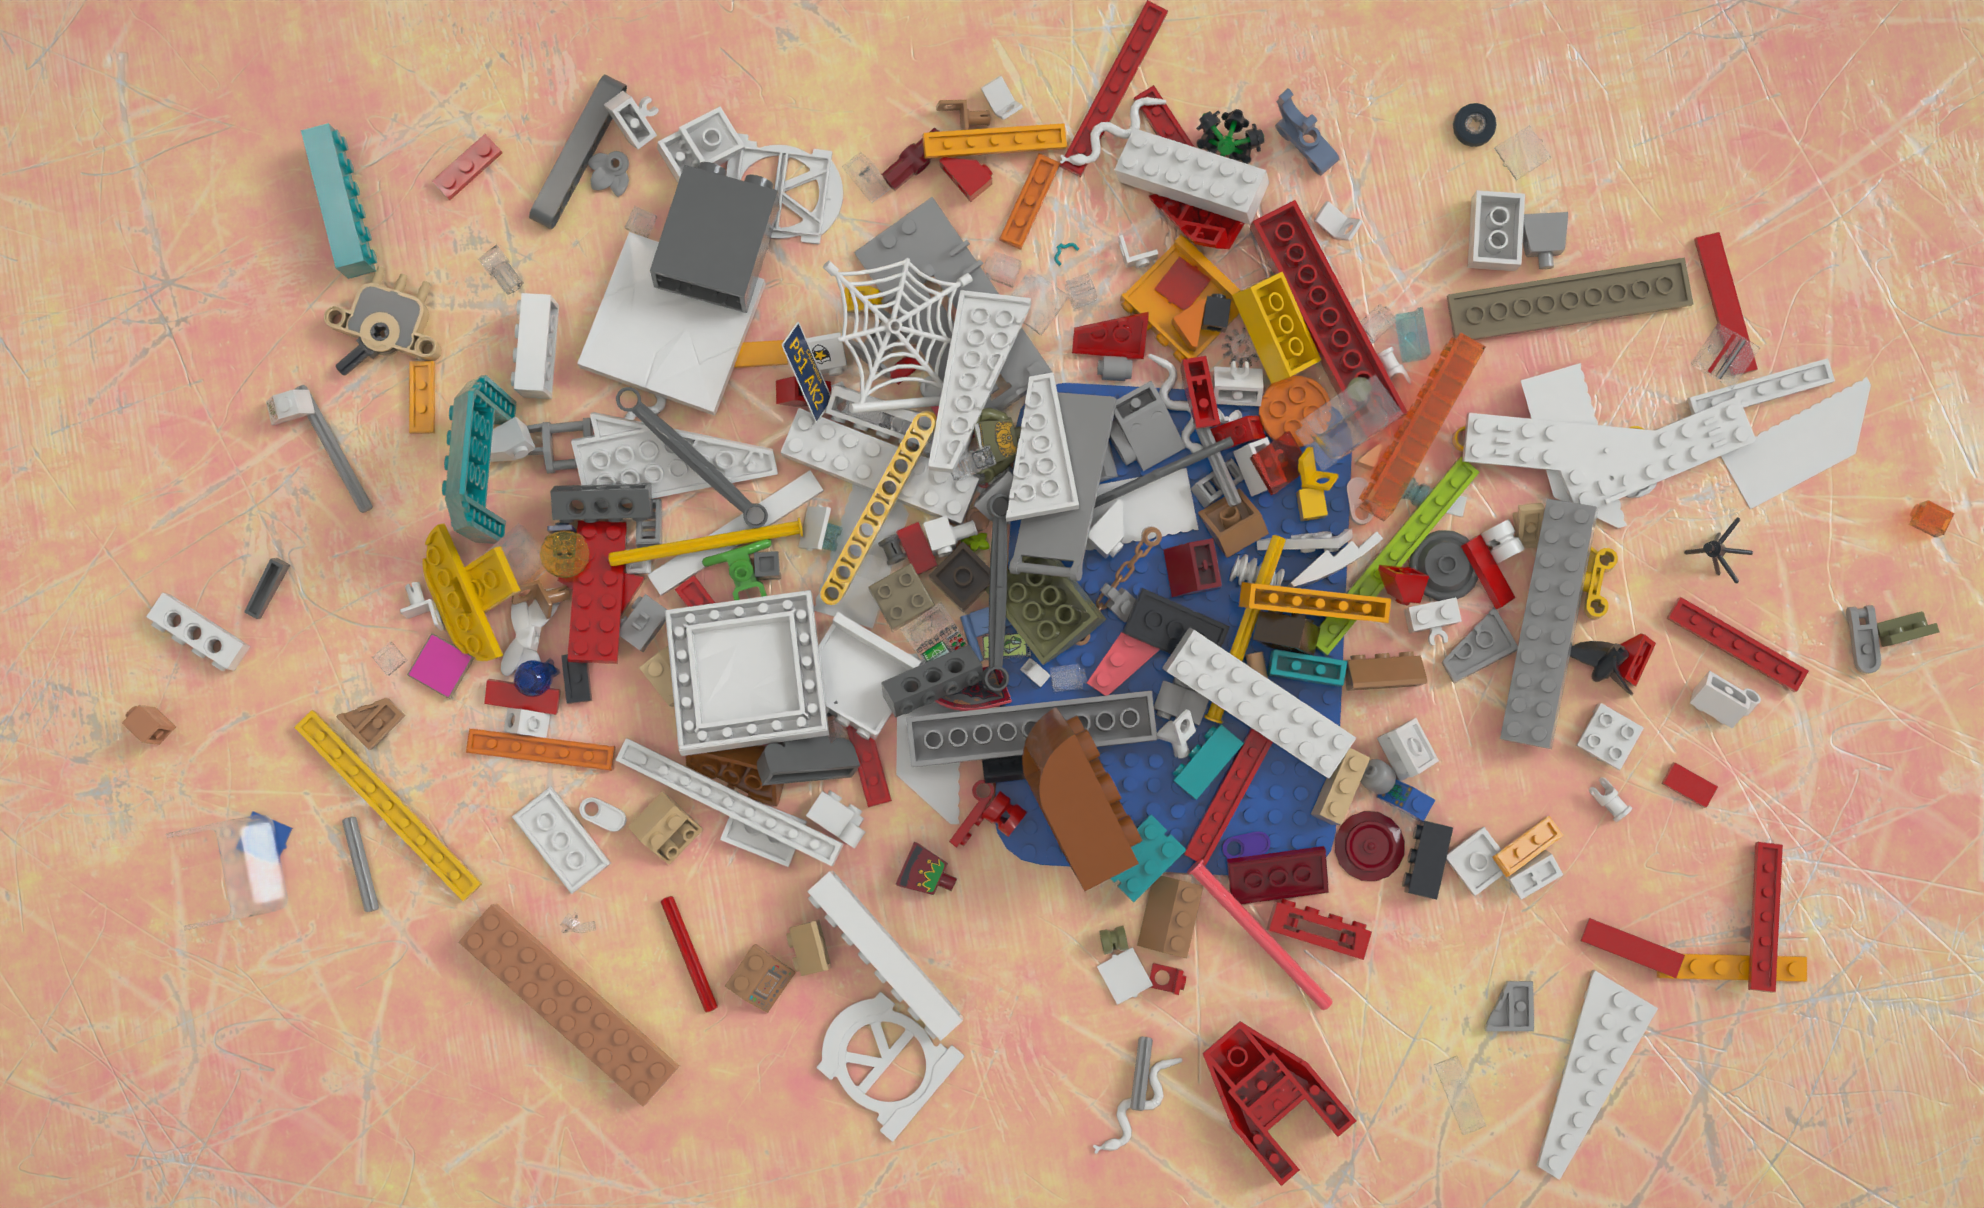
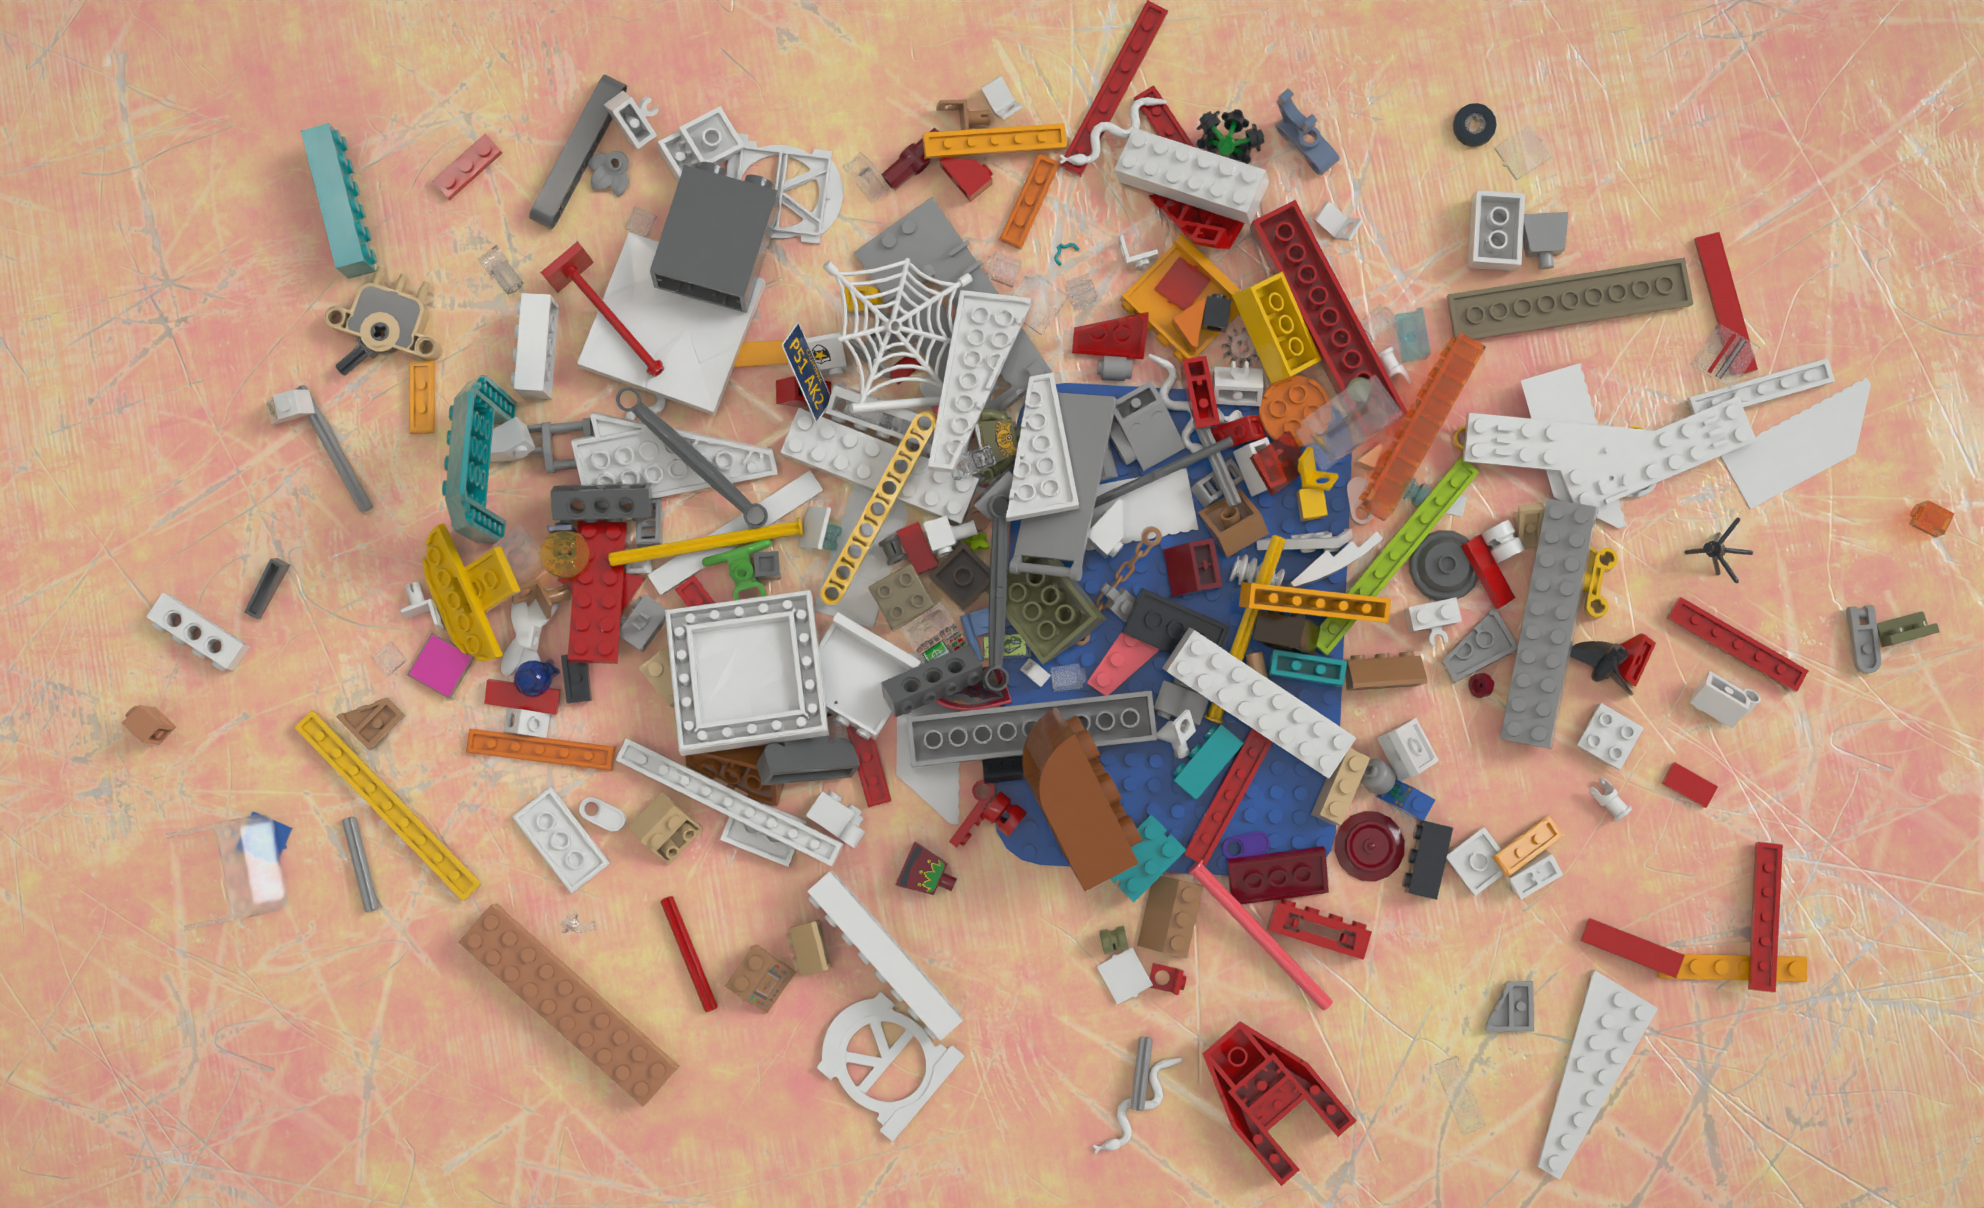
(568, 269): none -> red tile
(1403, 583): red slope -> none
(1481, 685): none -> dark red tile

